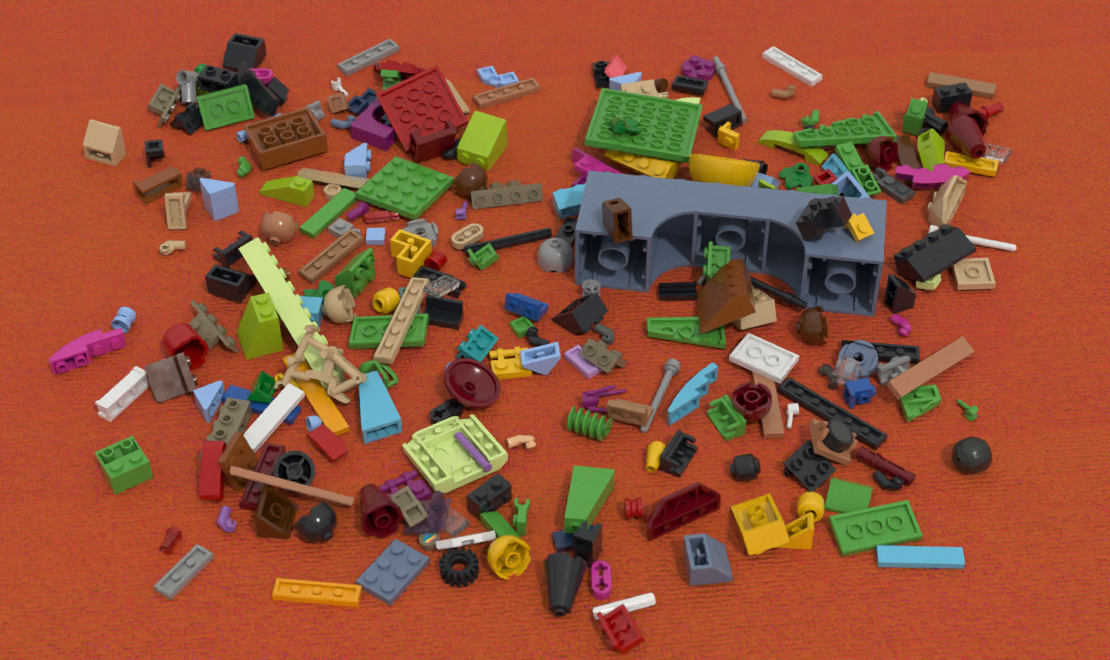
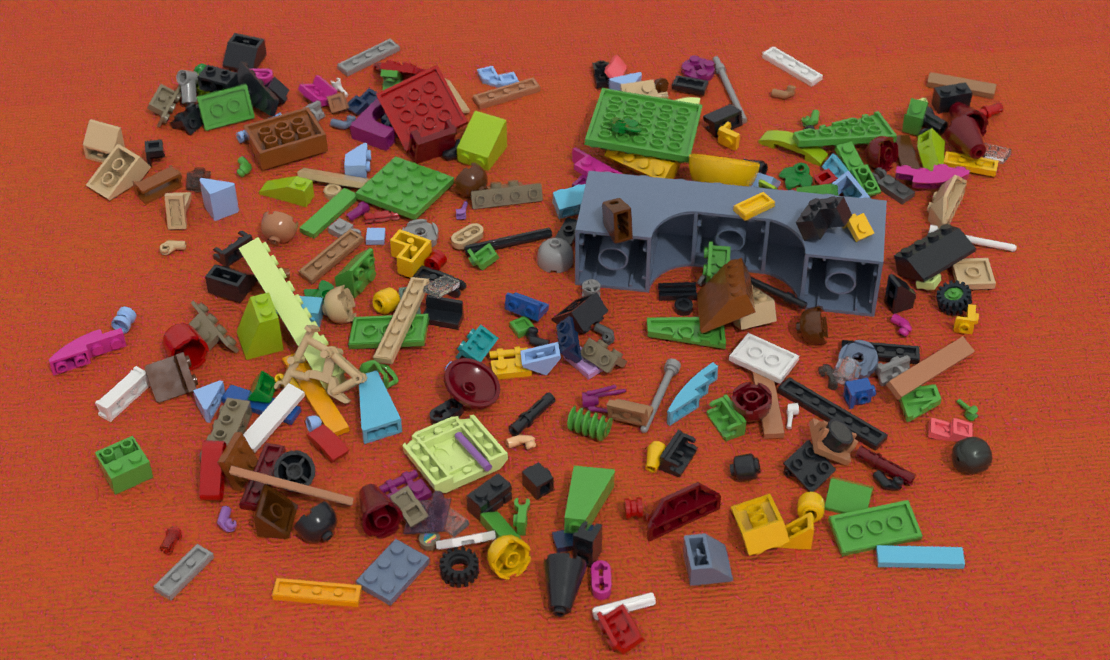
(118, 172): none -> tan slope
(318, 90): none -> dark pink bracket
(526, 418): none -> black pin
(538, 480): none -> black brick
(569, 340): none -> dark blue bracket
(683, 306): none -> black tile
(754, 206): none -> yellow tile
(948, 431): none -> coral slope
(954, 297): none -> black wheel
(966, 324): none -> yellow bracket

